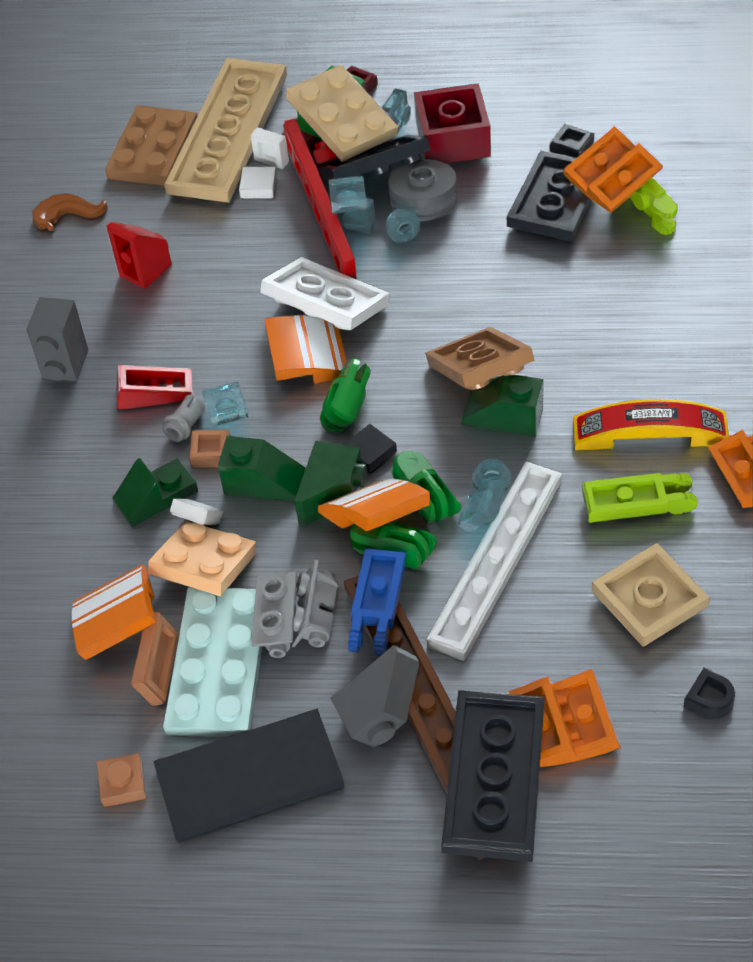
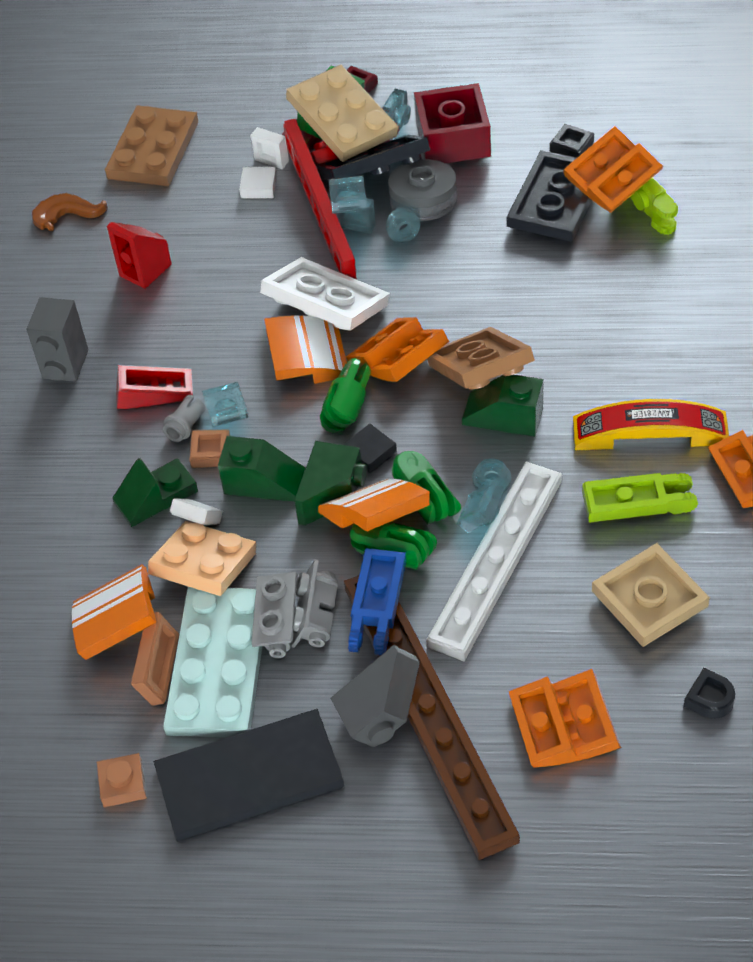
(220, 137): tan plate -> none
(399, 348): none -> orange slope
(494, 776): black tile -> none

